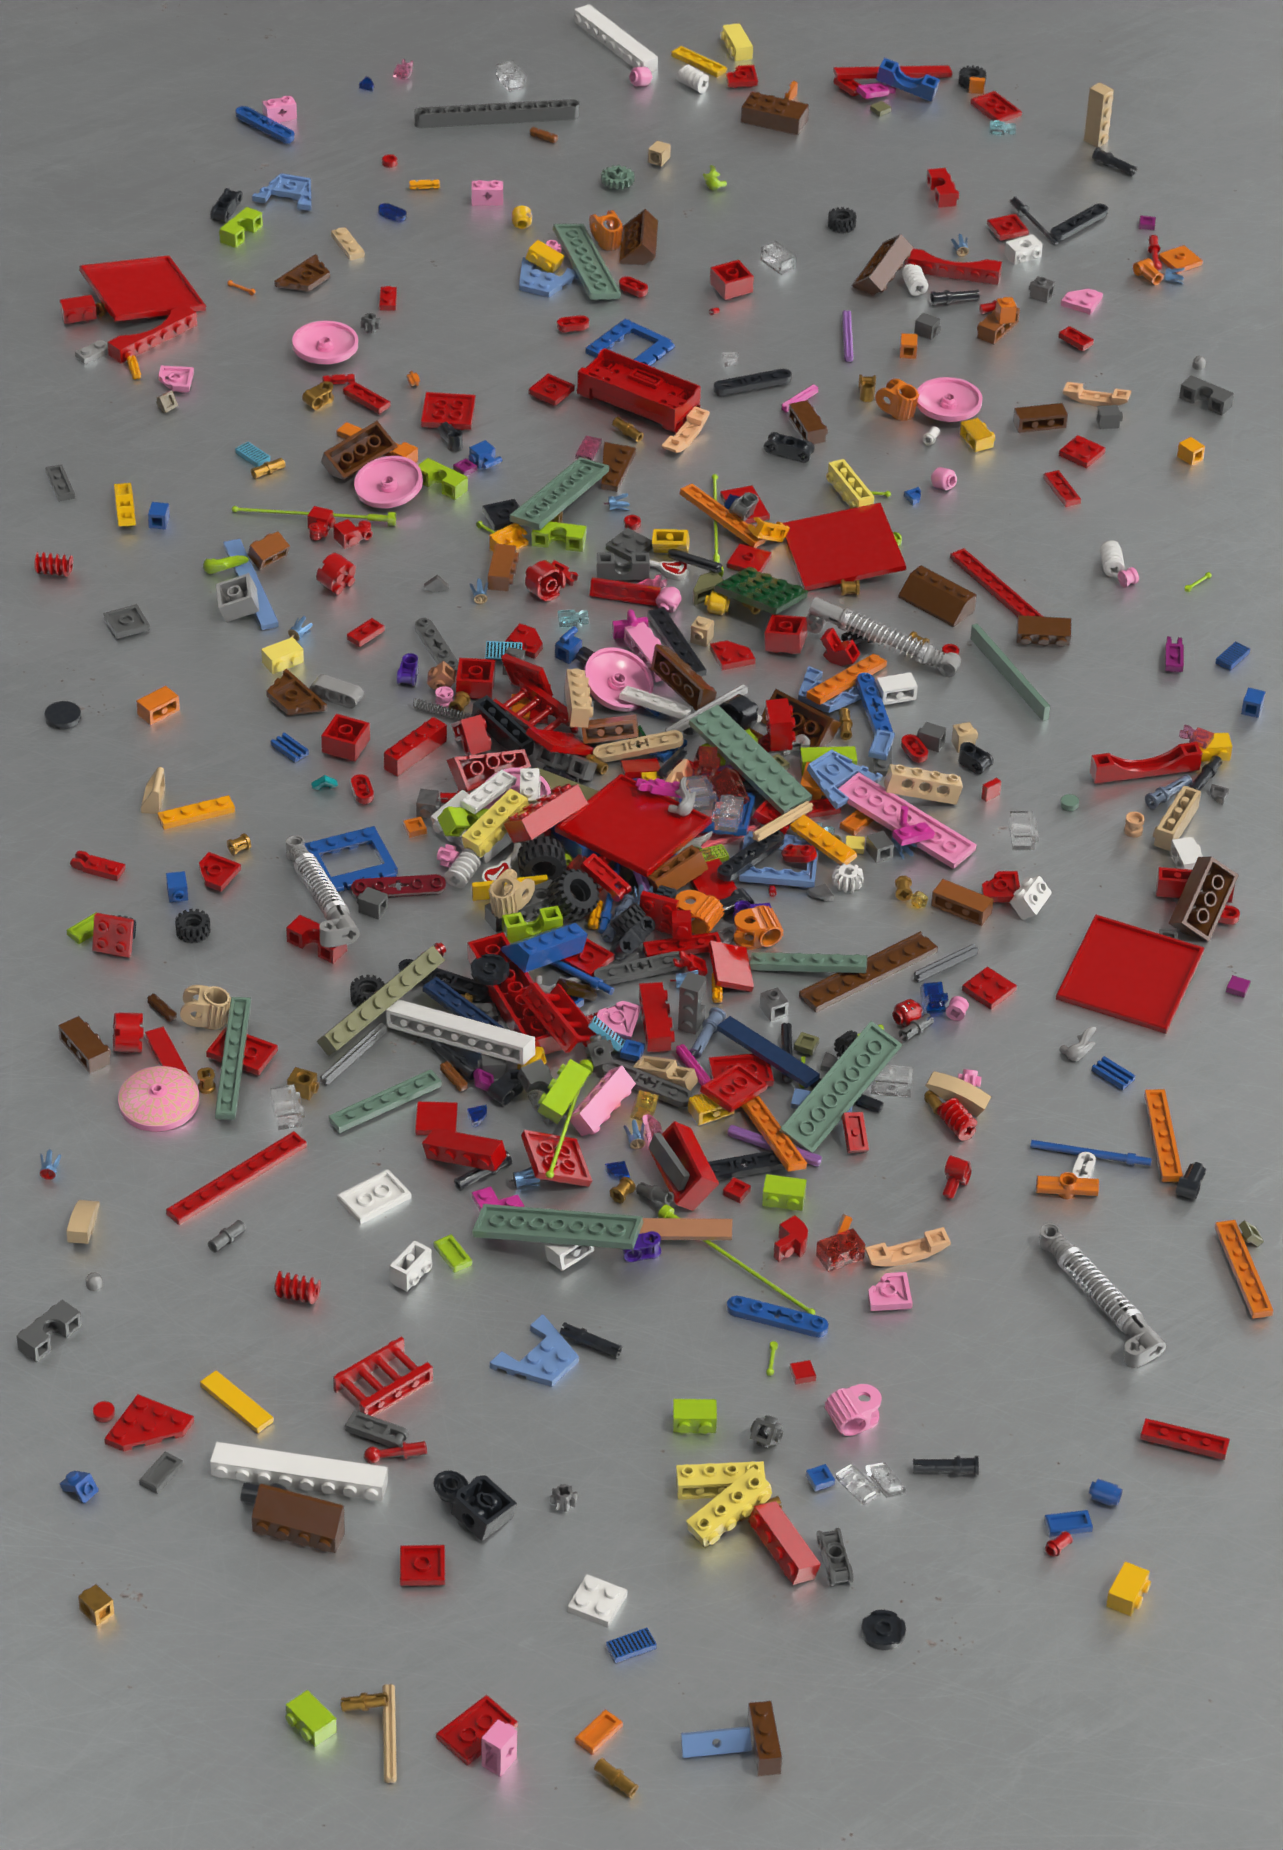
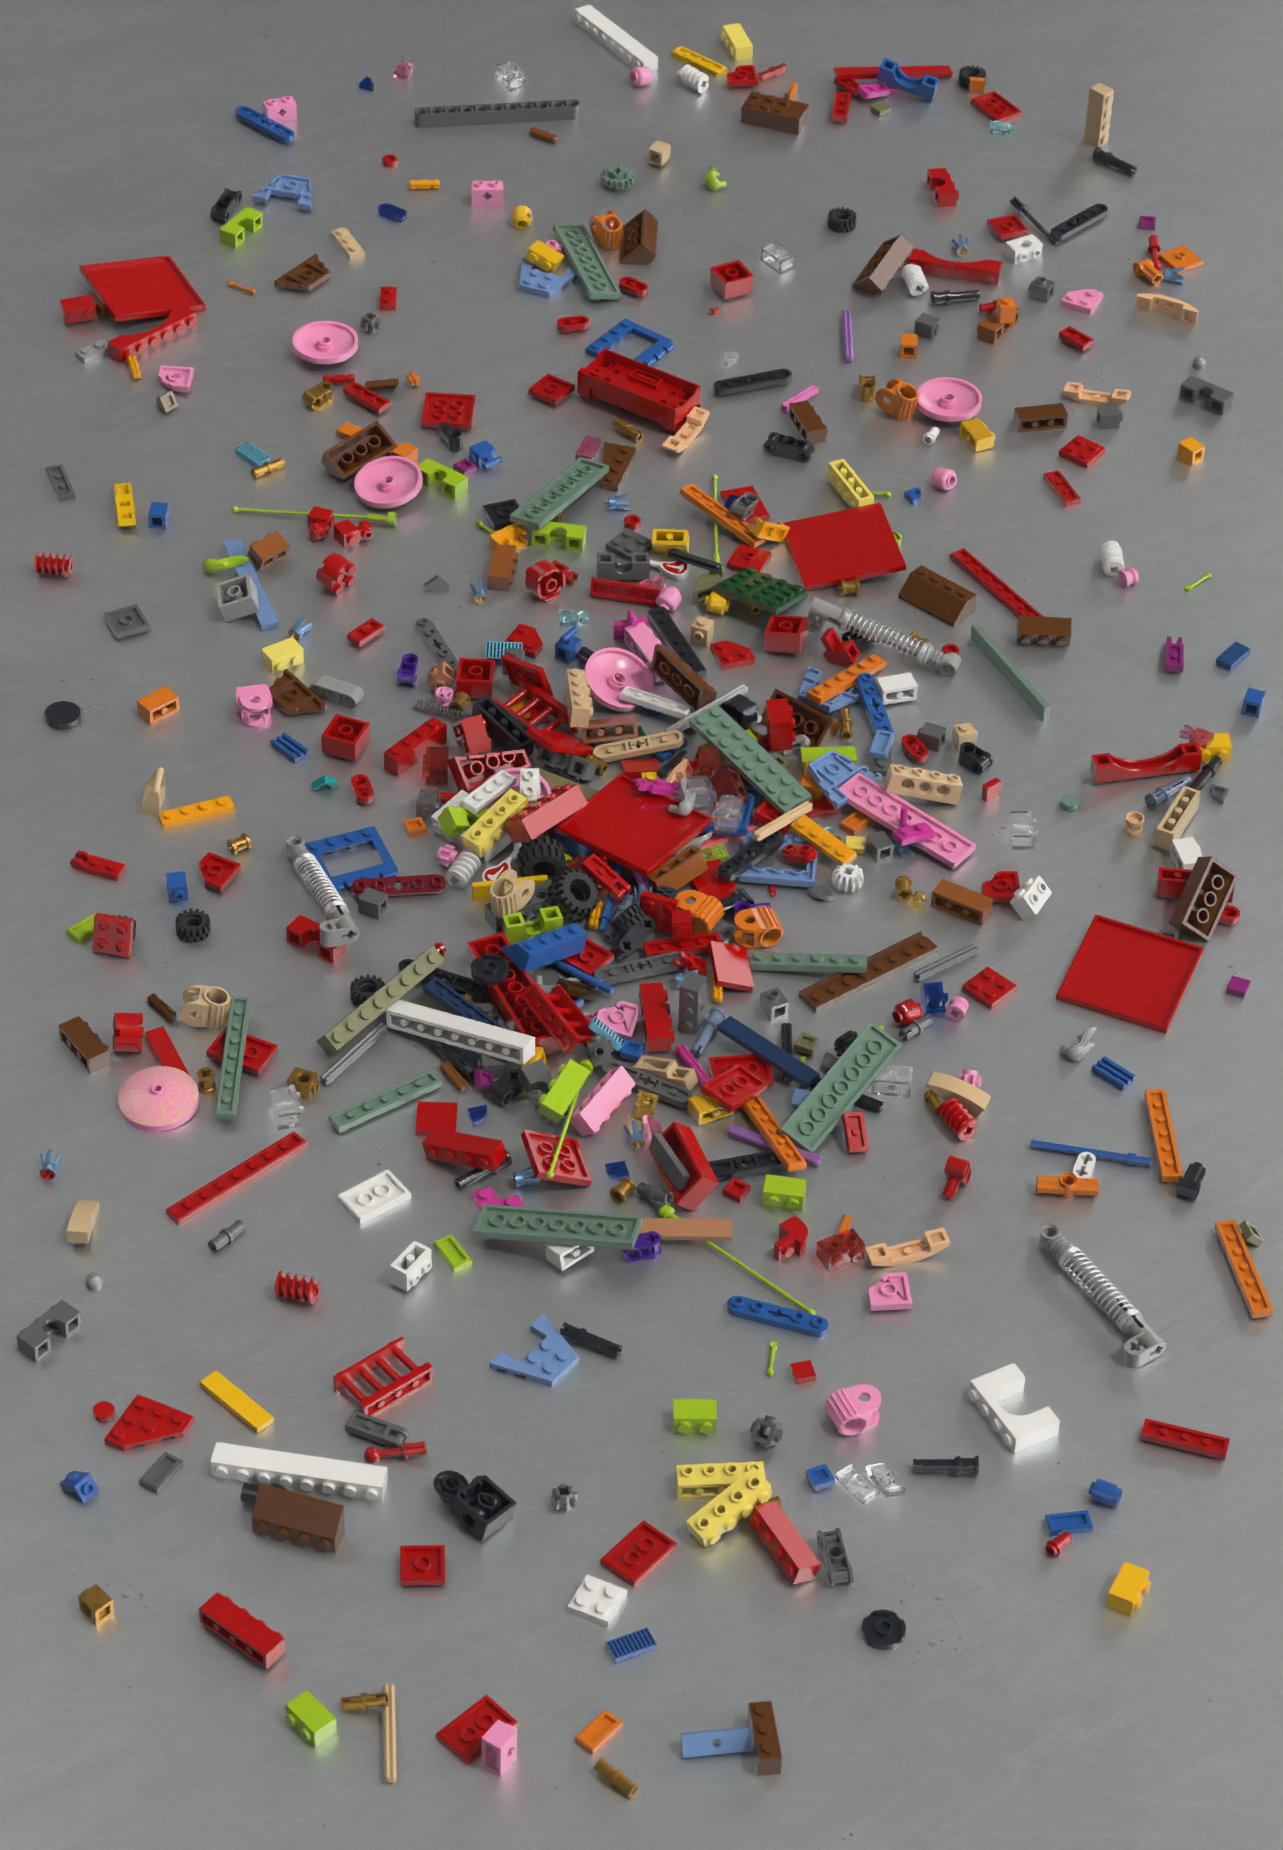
(242, 1630): none -> red brick
(254, 701): none -> bright pink piece
(381, 384): none -> reddish brown tile
(436, 766): none -> clear red brick
(638, 1553): none -> red tile
(772, 72): none -> clear red pin
(841, 107): none -> red plate
(1016, 1430): none -> white arch
(1167, 305): none -> light nougat slope

